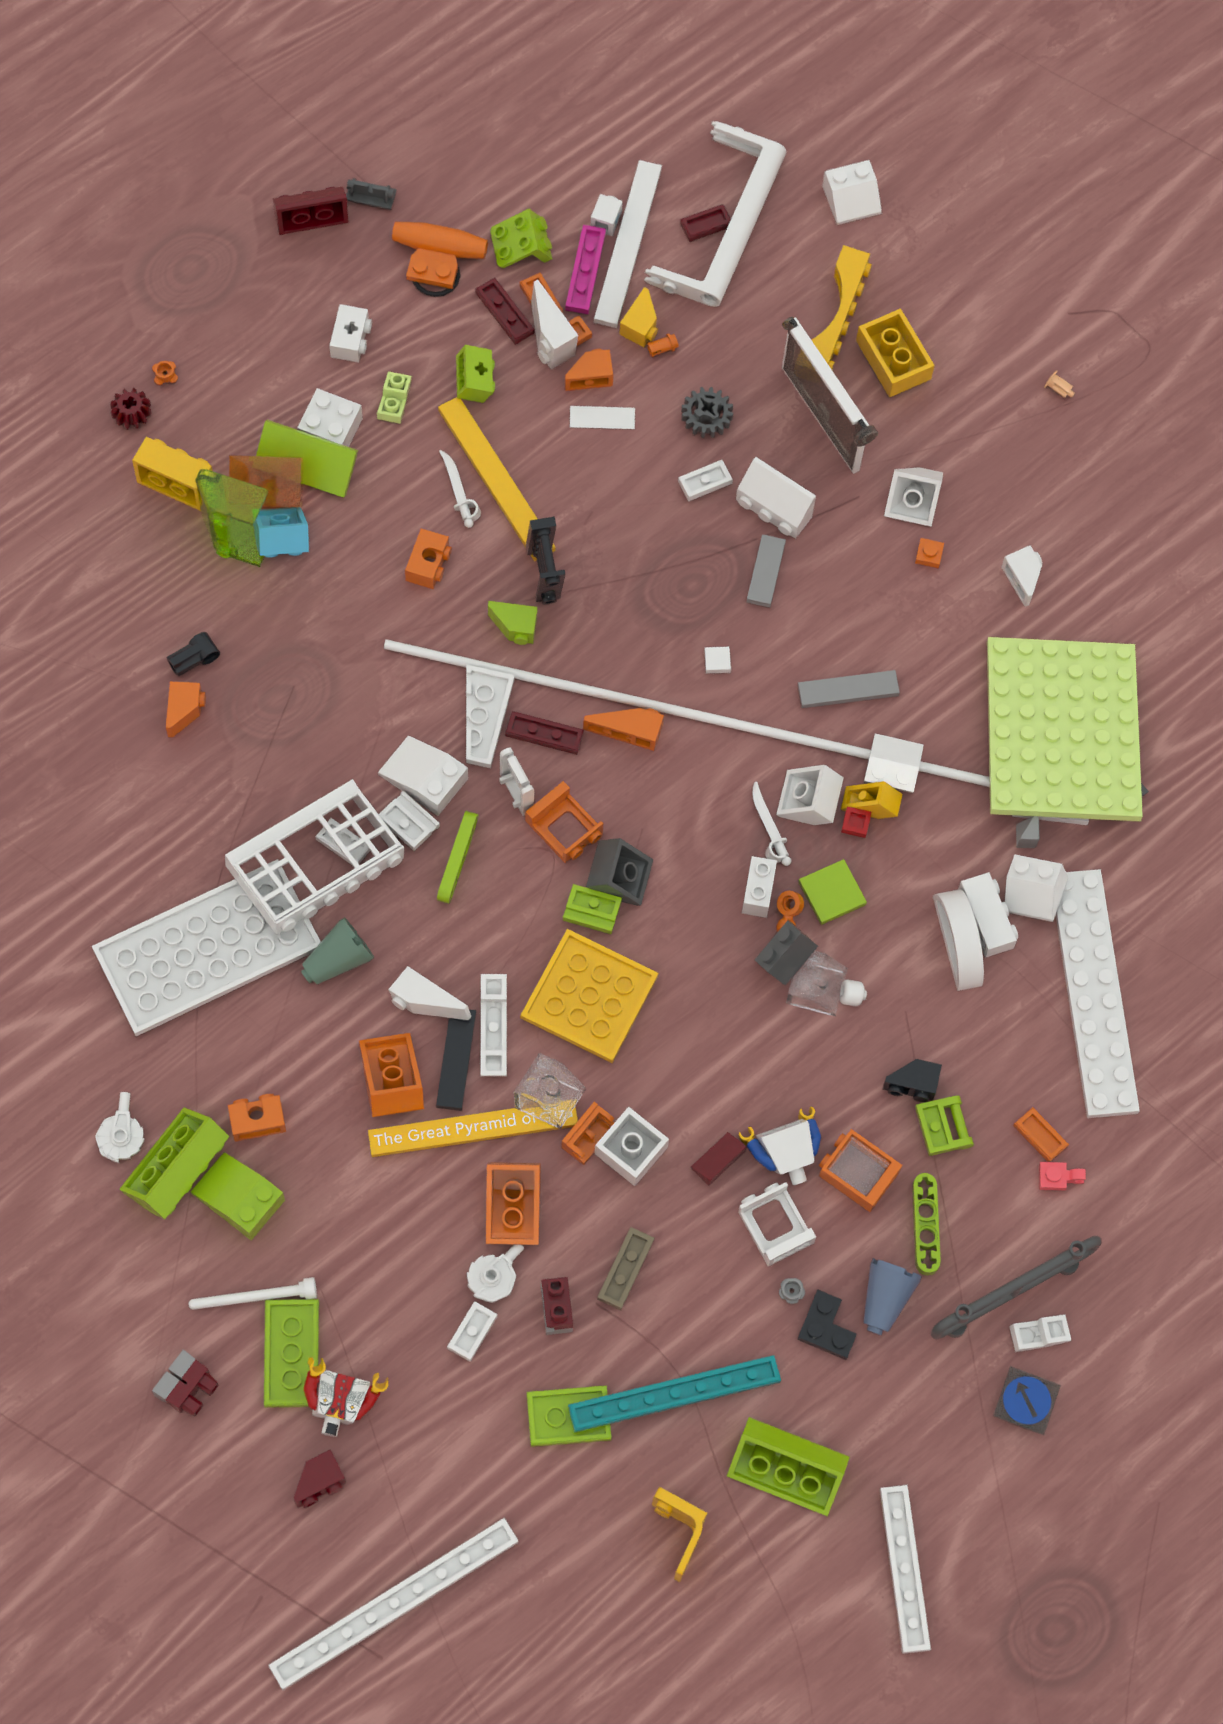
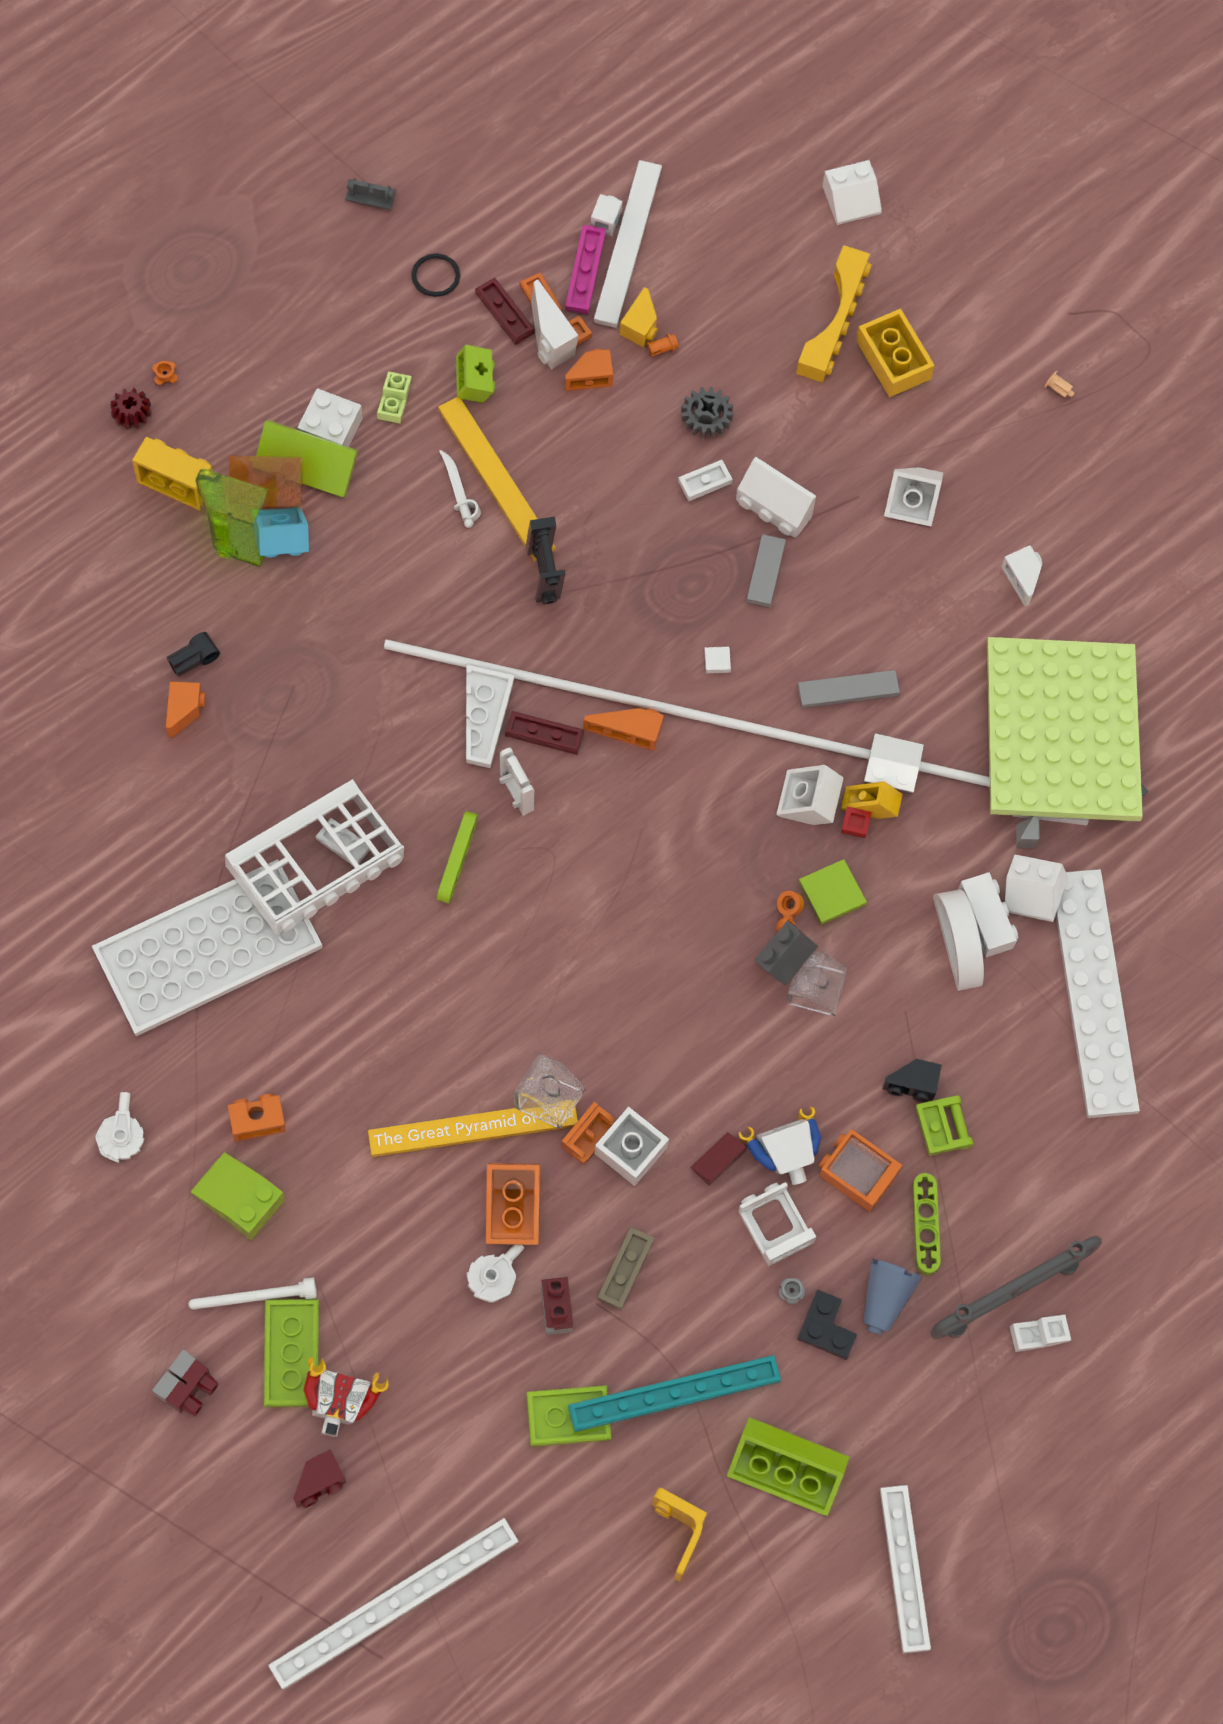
(175, 1162): lime slope -> none
(311, 210): dark red slope -> none
(336, 954): sand green cone -> none
(343, 343): white brick -> none
(391, 1075): orange slope -> none
(409, 821): white plate -> none
(425, 774): white slope -> none
(425, 997): white slope -> none
(428, 546): orange brick -> none
(437, 251): orange plate -> none
(455, 1063): black tile -> none
(472, 1331): white plate -> none
(493, 1024): white slope -> none
(514, 621): lime slope -> none
(520, 238): lime bracket -> none
(550, 809): orange window -> none
(589, 995): yellow plate -> none
(592, 909): lime plate -> none
(602, 417): white sticker -> none
(620, 870): dark grey slope -> none
(705, 223): dark red tile -> none
(713, 288): white piece -> none
(759, 886): white brick -> none
(777, 842): white sword -> none
(825, 395): clear smoke door -> none
(852, 993): white piece -> none
(929, 553): orange plate -> none
(1026, 1400): piece -> none
(1041, 1135): orange tile -> none
(1056, 1176): coral plate -> none

